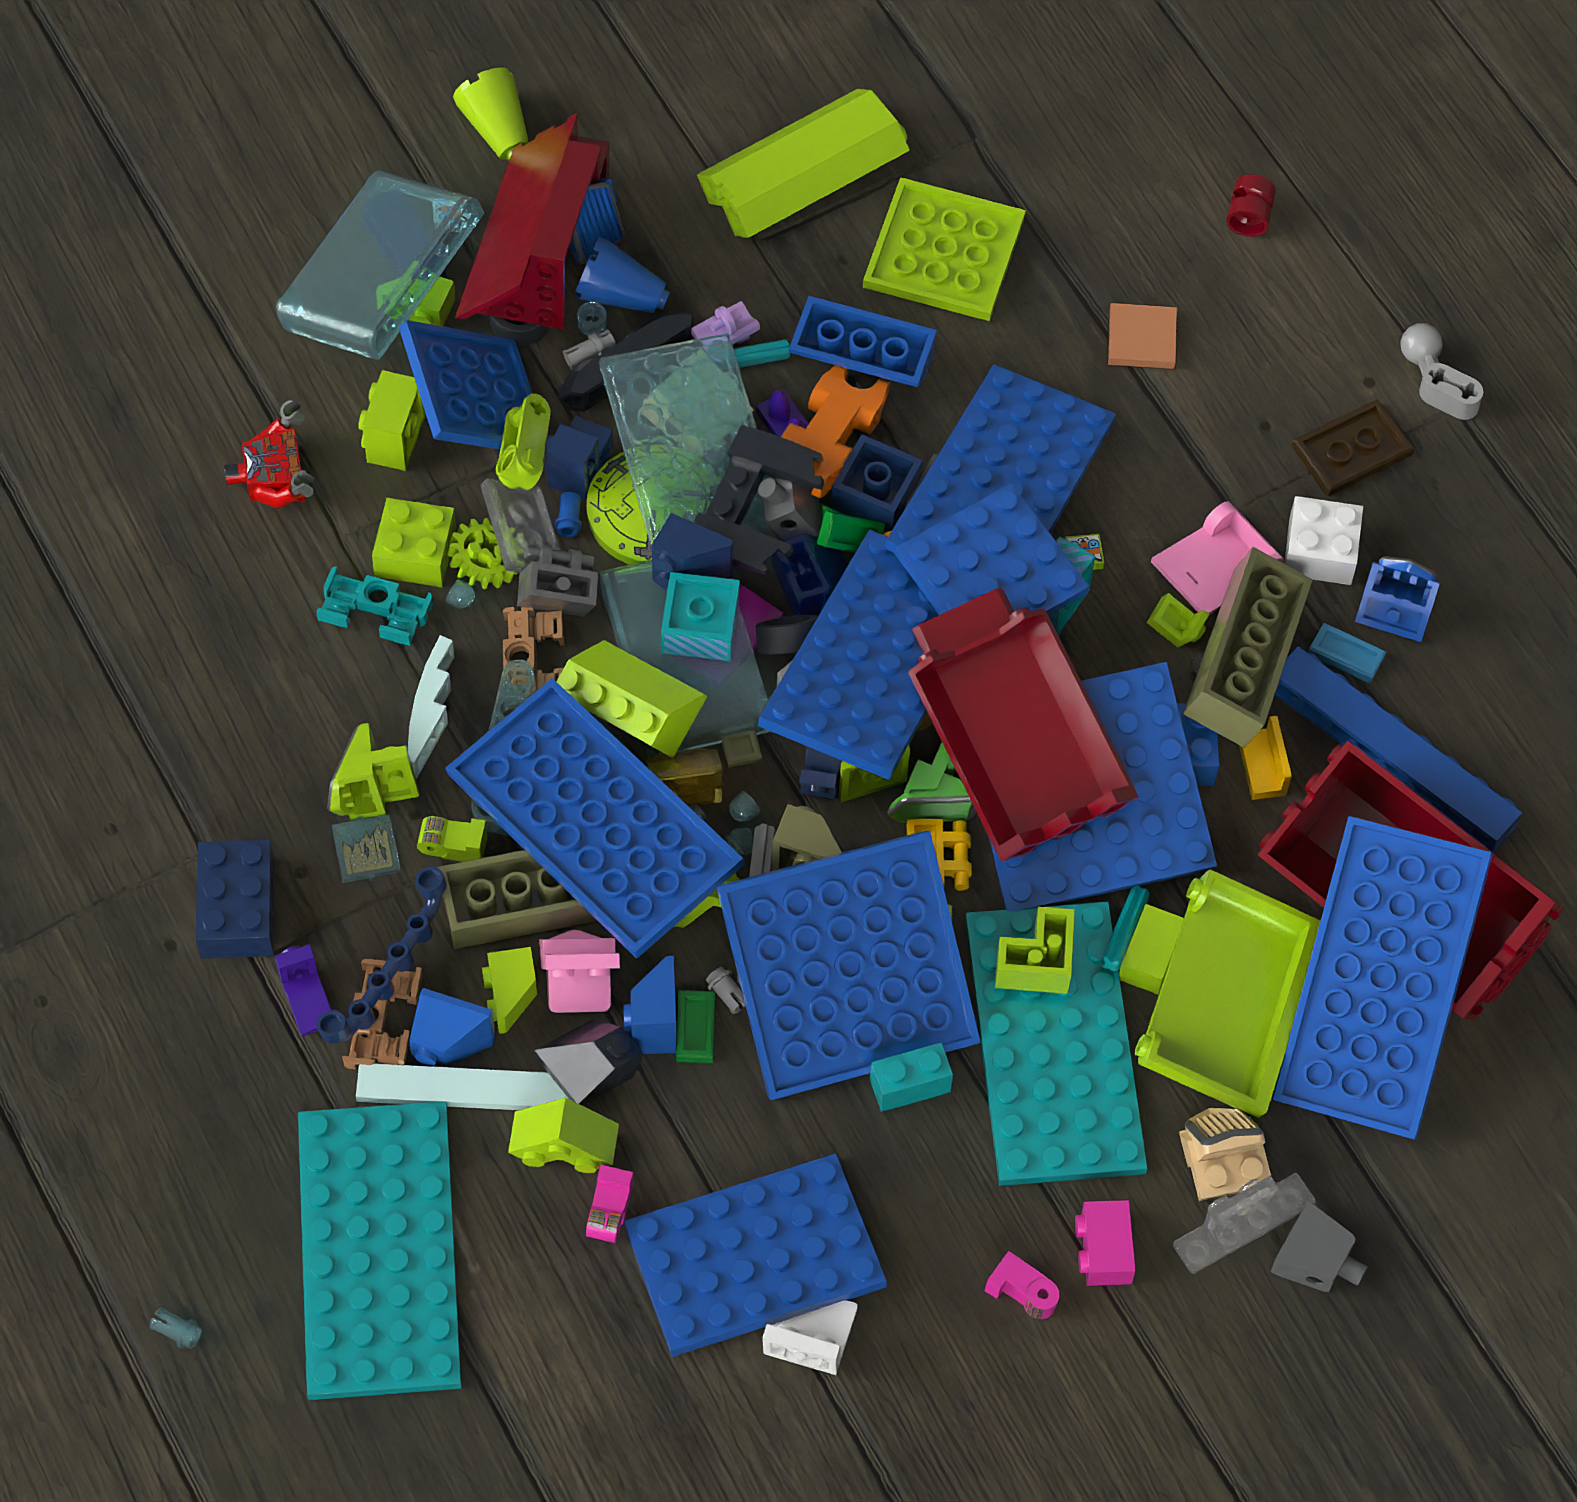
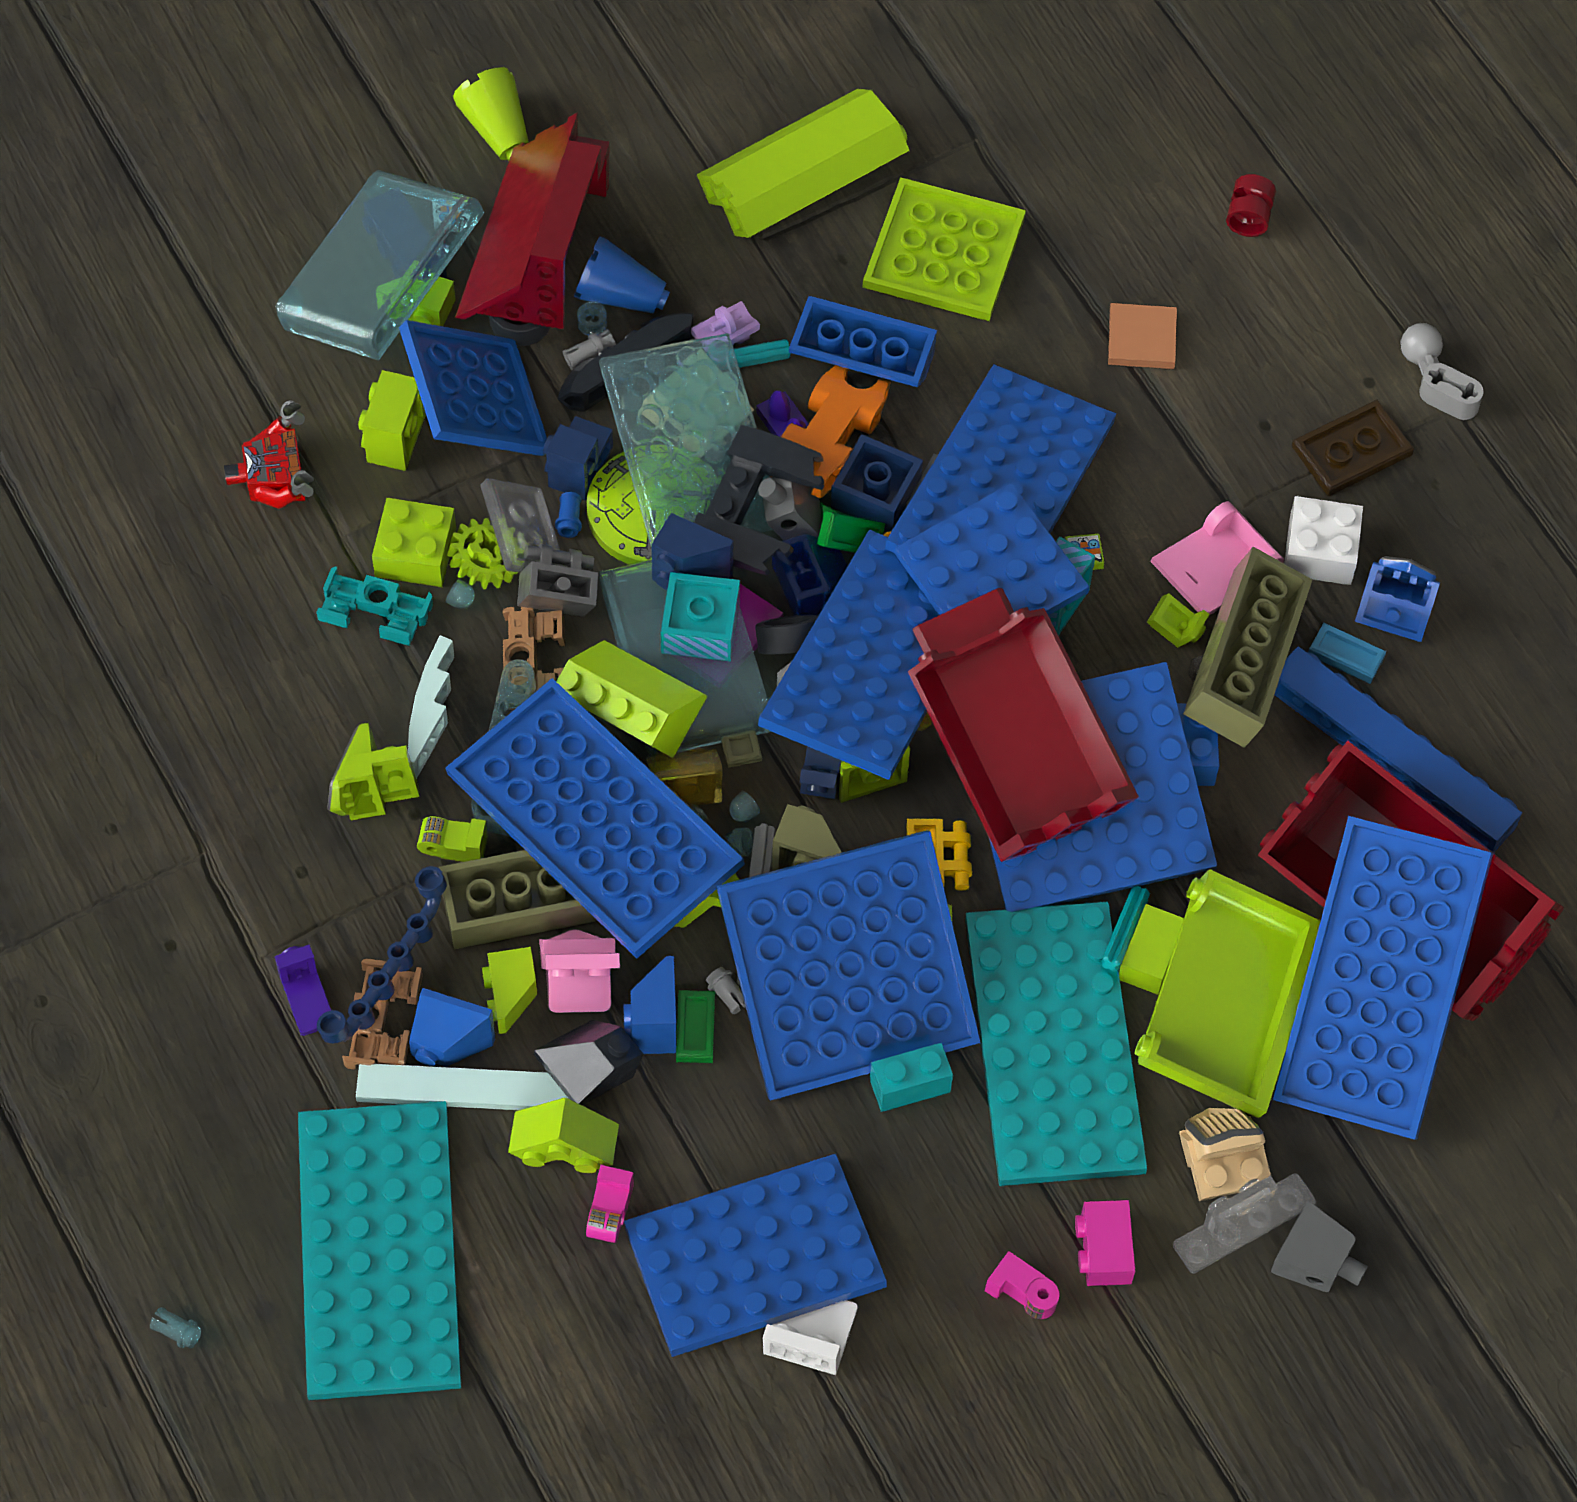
(235, 899): dark blue brick -> none
(366, 848): piece -> none
(524, 443): lime piece -> none
(597, 218): blue piece -> none
(933, 793): bright green piece -> none
(1040, 962): lime brick -> none
(1267, 763): yellow panel -> none

